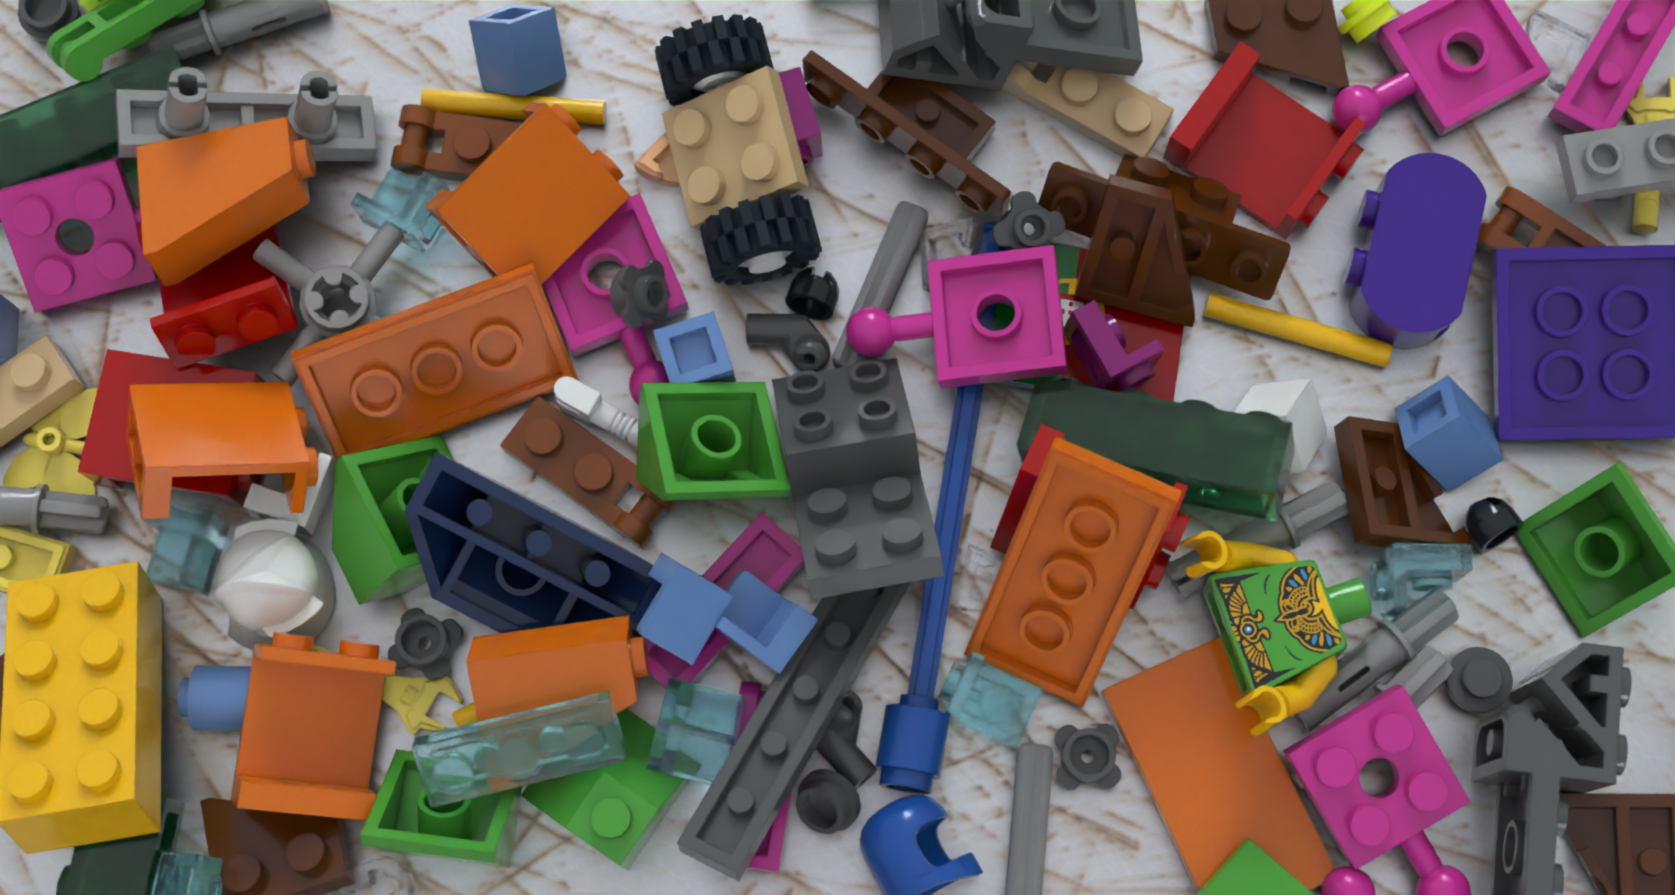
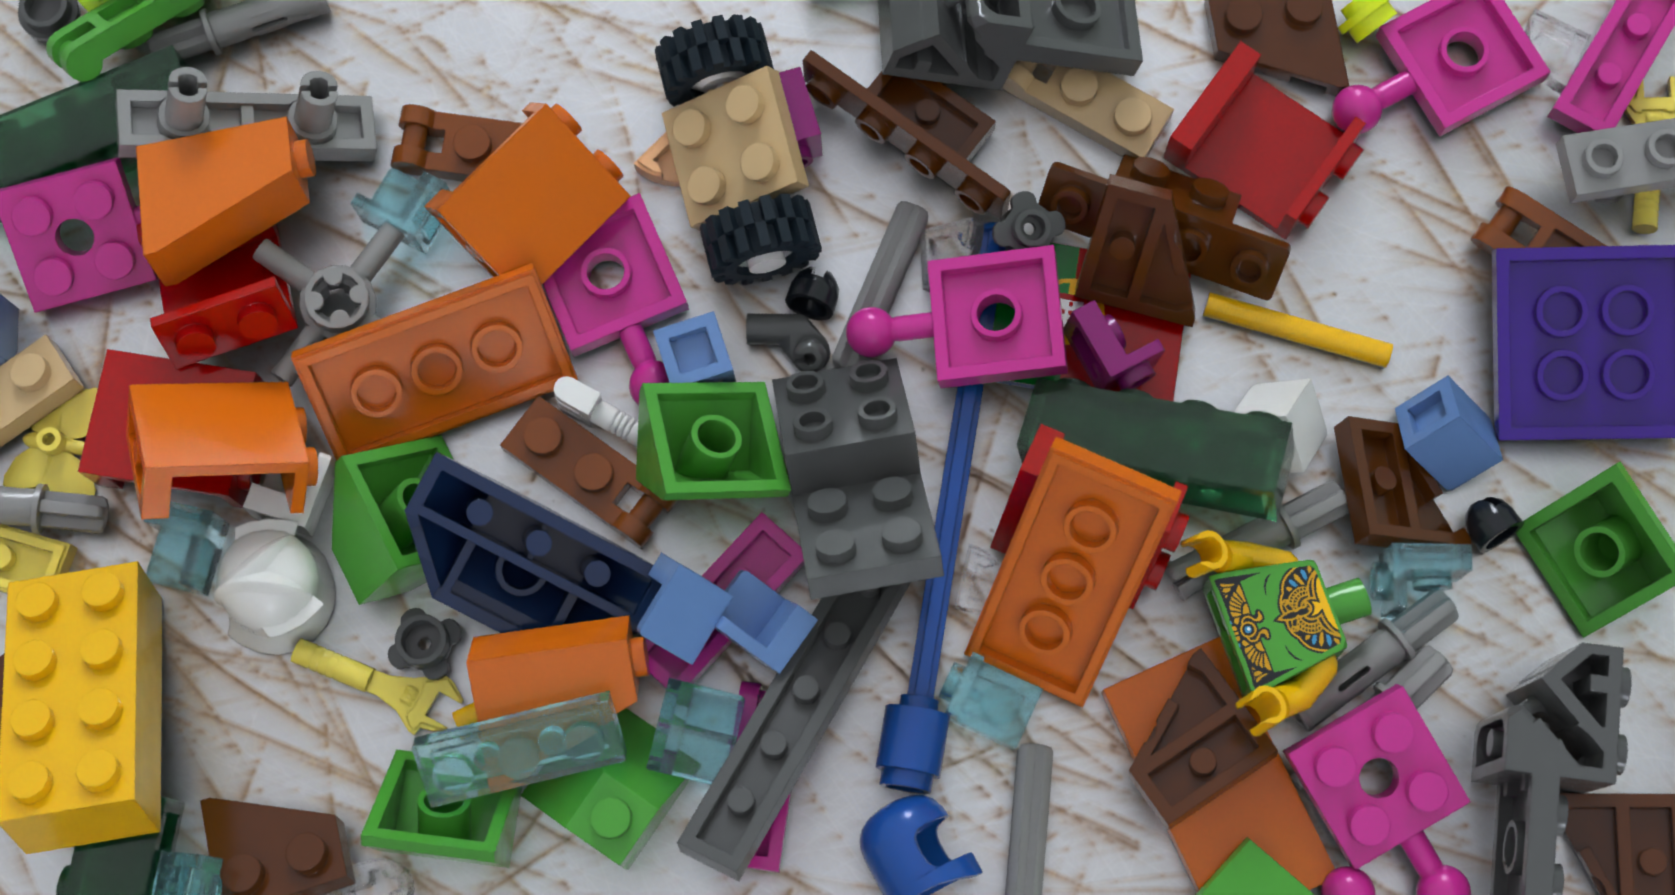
(214, 697): medium blue brick -> none
(310, 728): orange panel -> none
(509, 106): yellow bar -> none
(518, 49): medium blue panel -> none
(640, 294): dark grey plate -> none
(827, 801): dark grey plate -> none
(840, 746): dark grey arm -> none
(1102, 745): dark grey plate -> none
(1198, 746): none -> reddish brown wing
(1415, 250): dark purple brick -> none
(1479, 680): dark grey plate -> none

